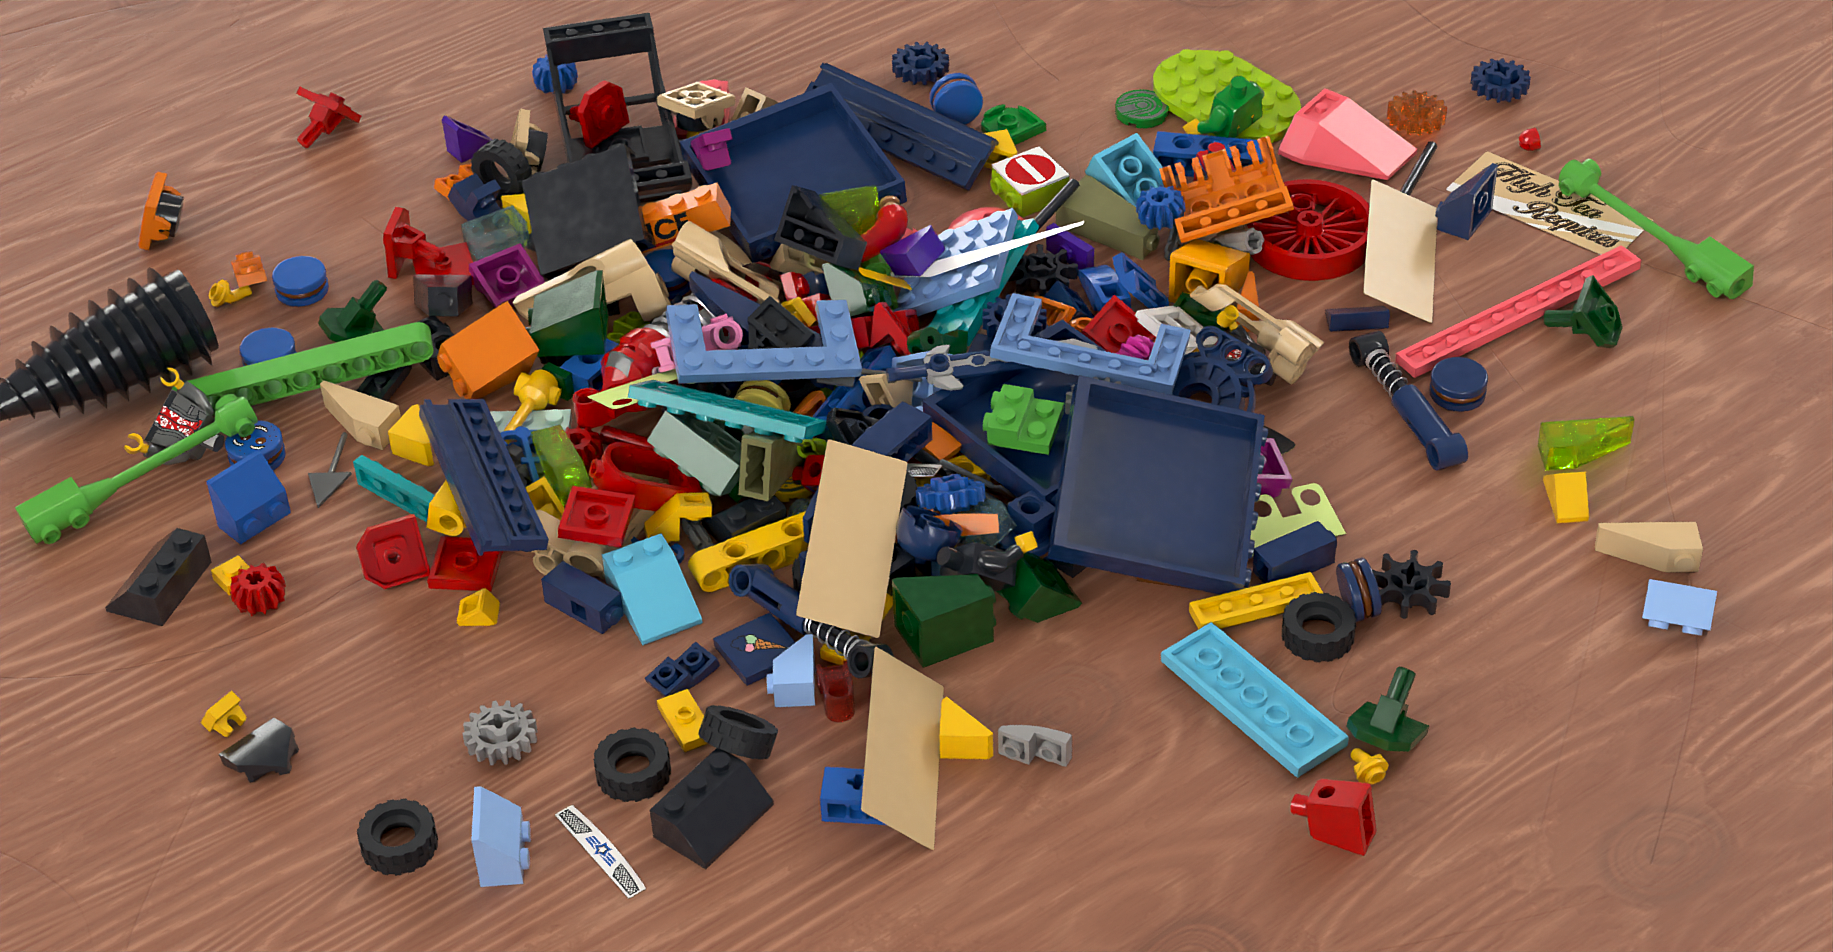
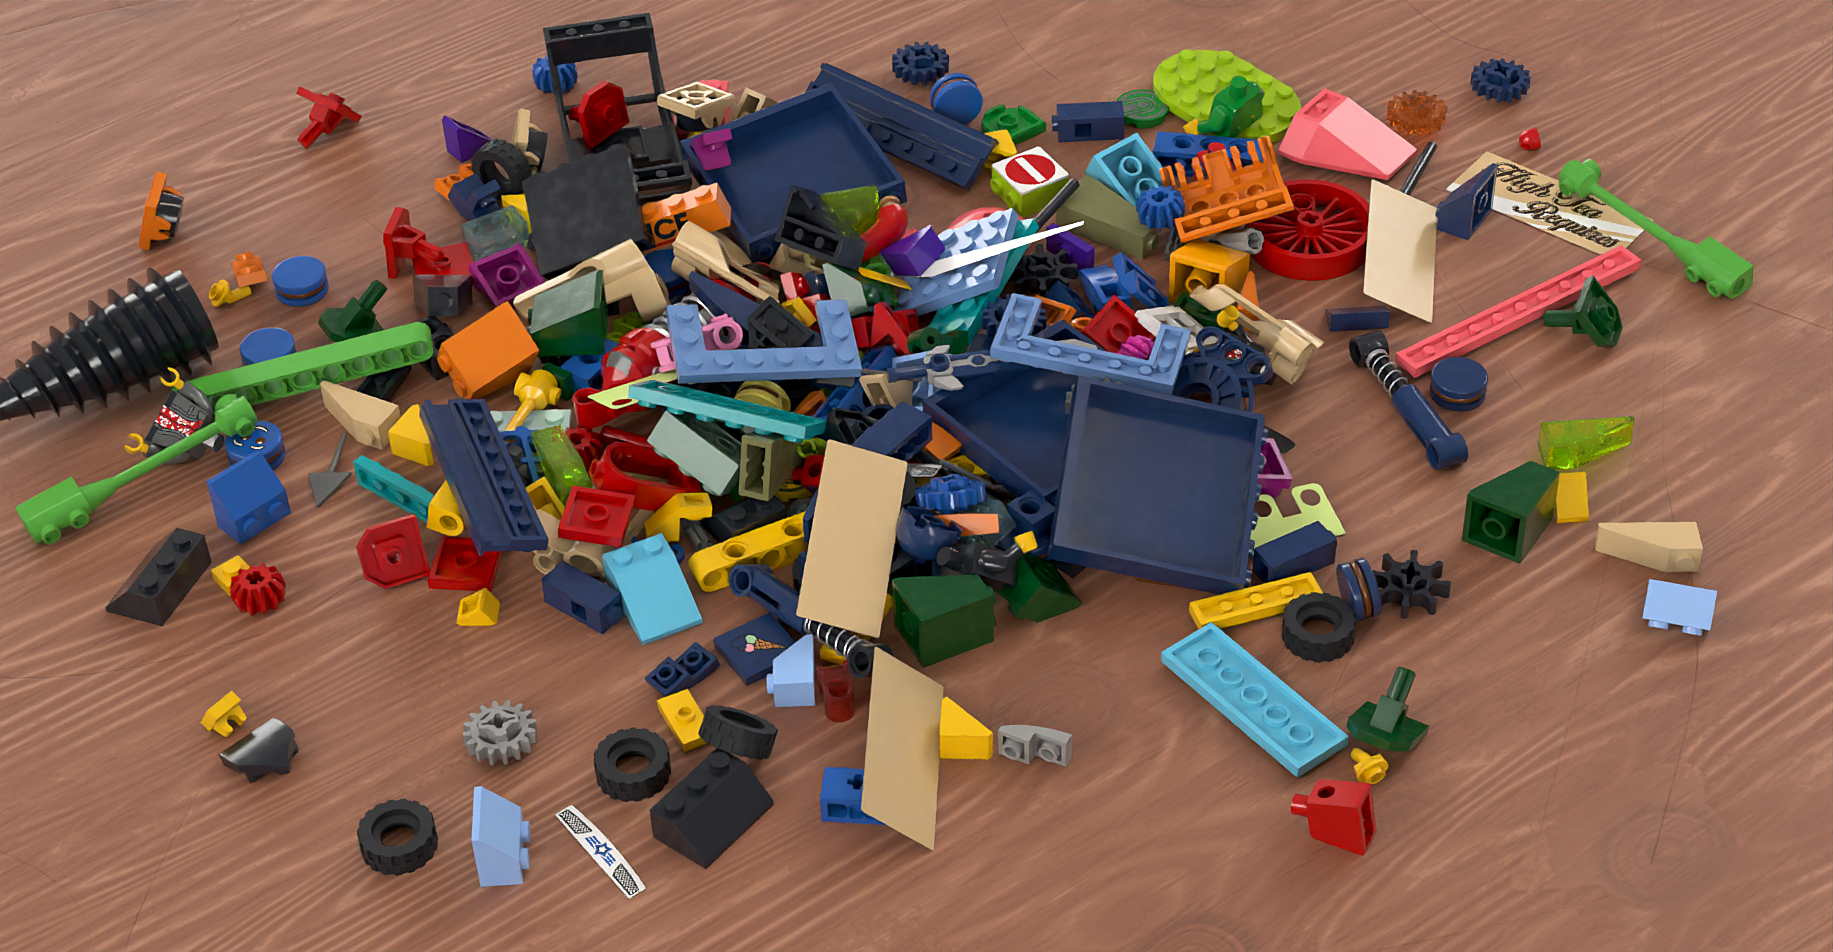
(1022, 420): bright green plate -> none
(1089, 121): none -> dark blue brick
(1511, 510): none -> dark green slope

